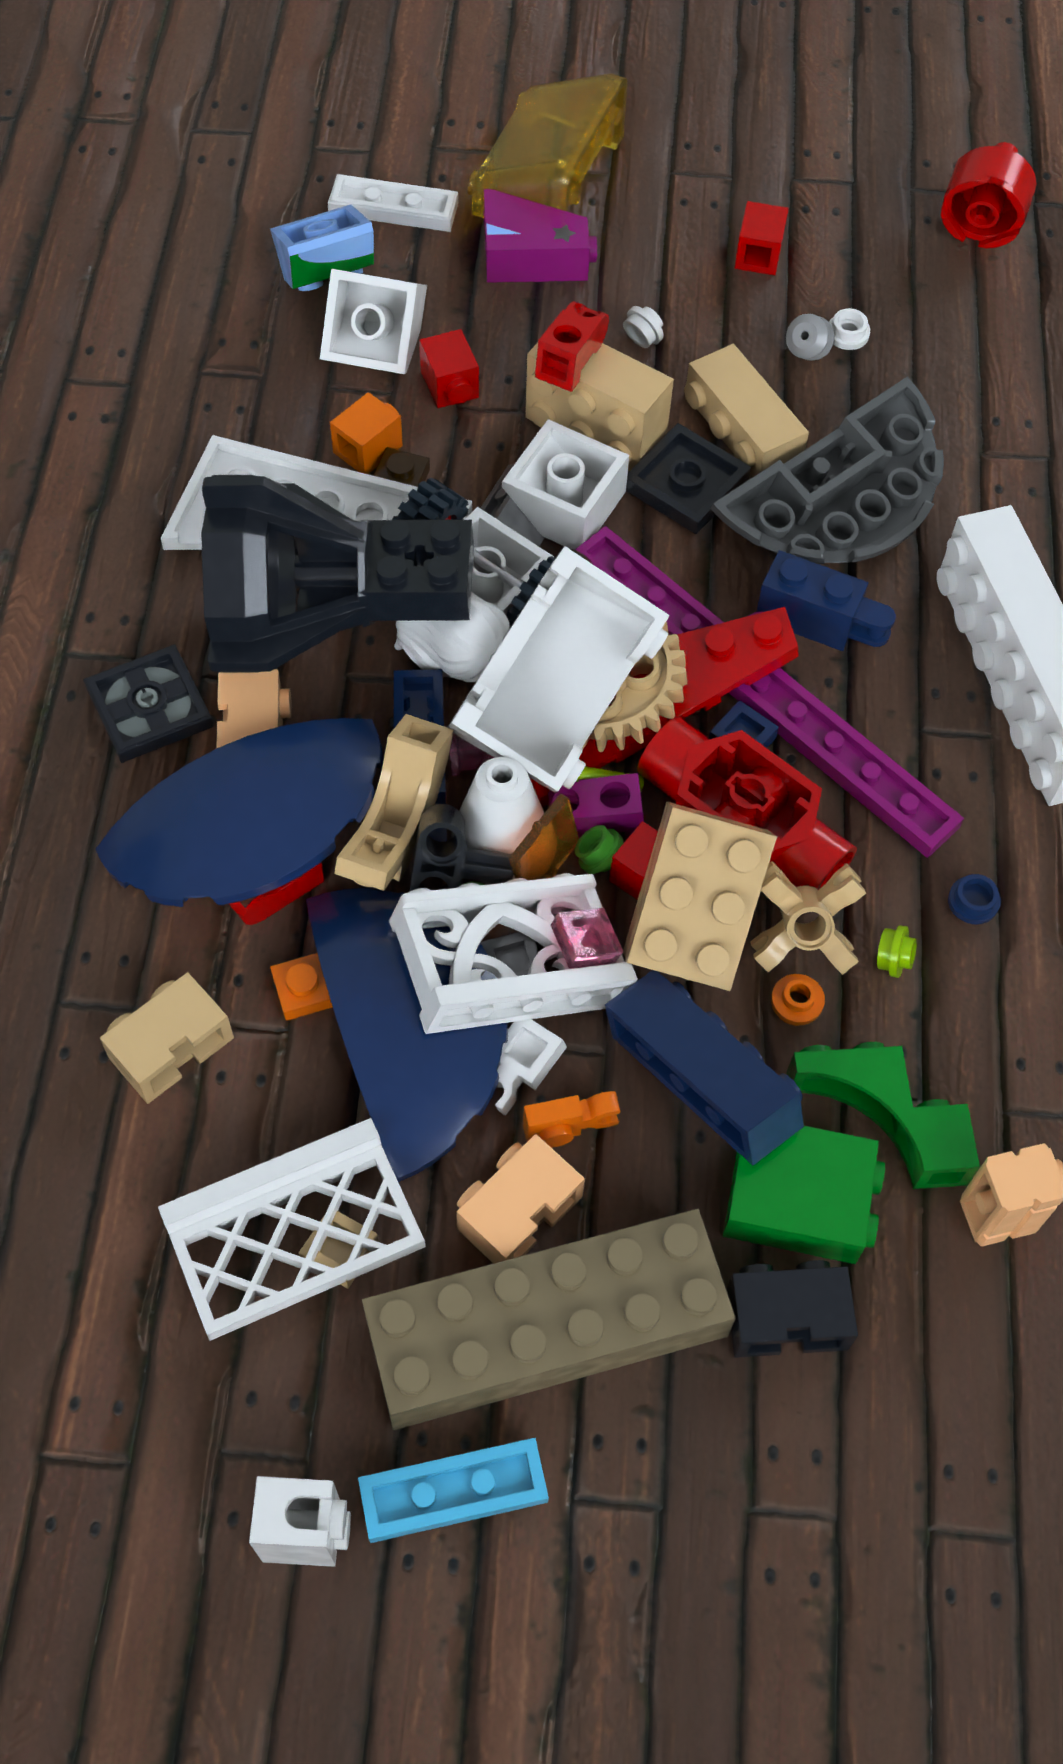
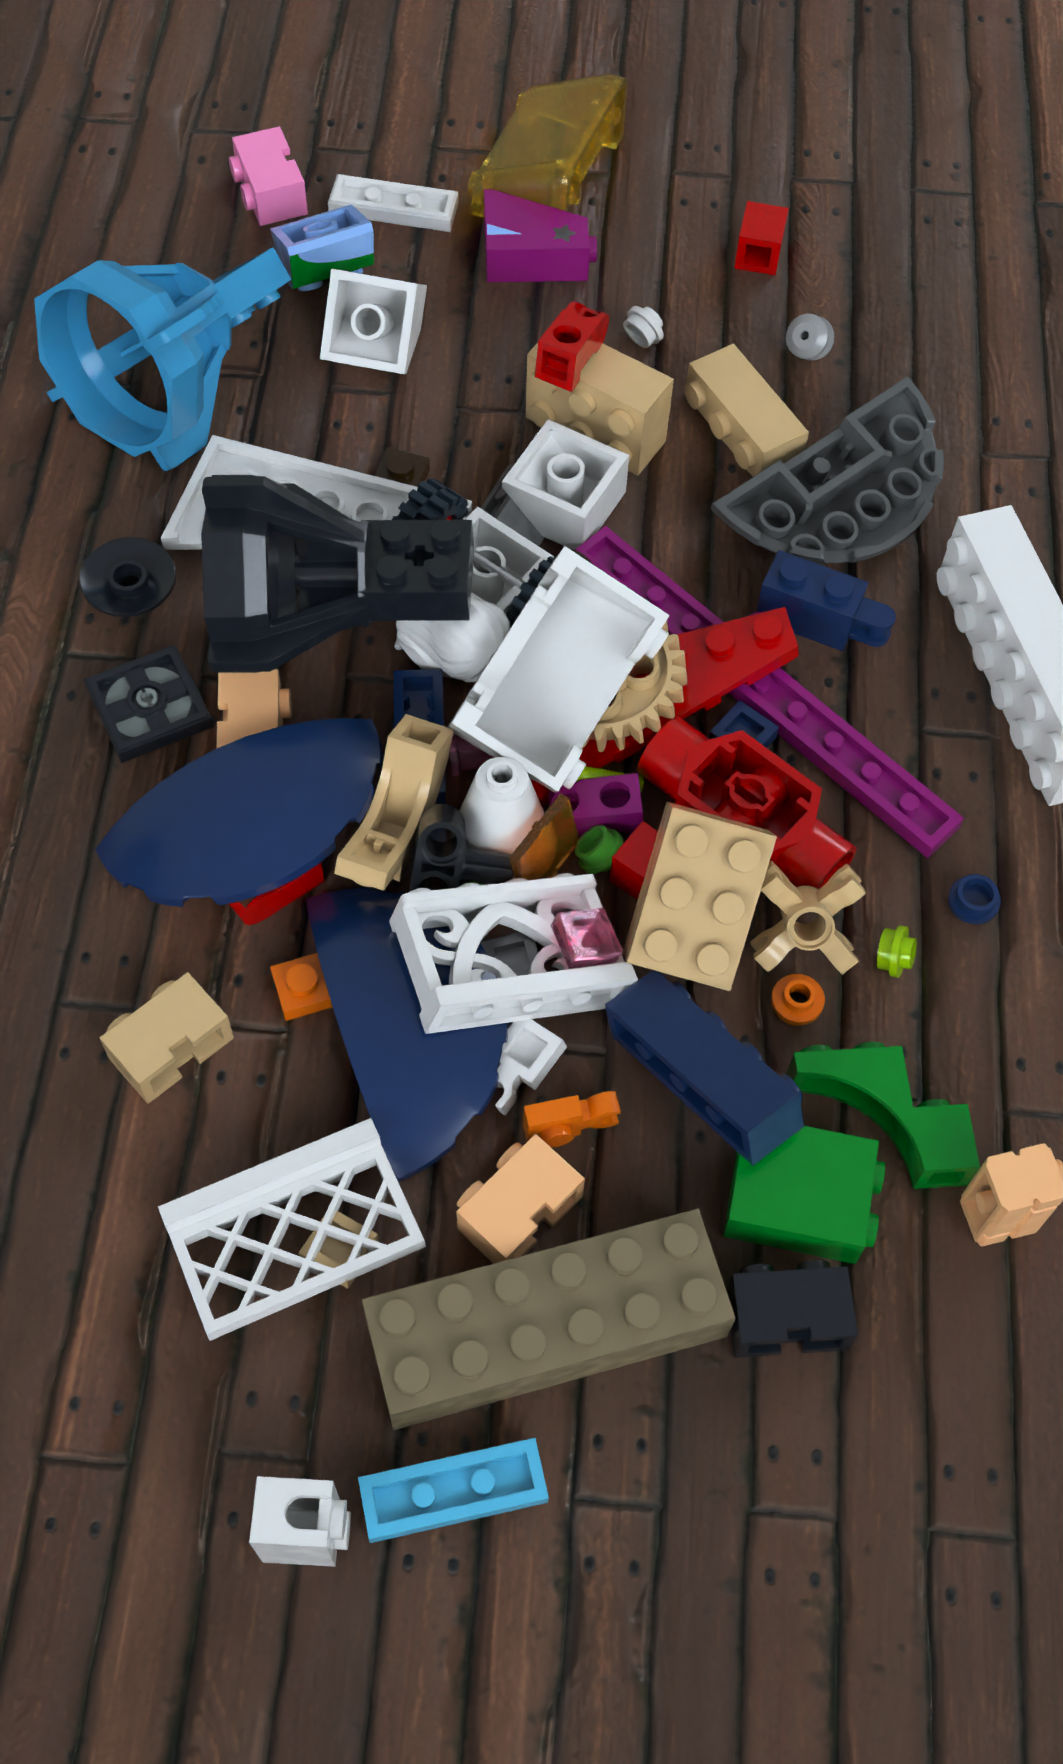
(123, 563): none -> black dish
(174, 318): none -> dark azure plate
(268, 181): none -> bright pink brick
(365, 431): orange brick -> none
(449, 368): red brick -> none
(686, 477): black plate -> none
(850, 329): white plate -> none
(989, 195): red brick -> none

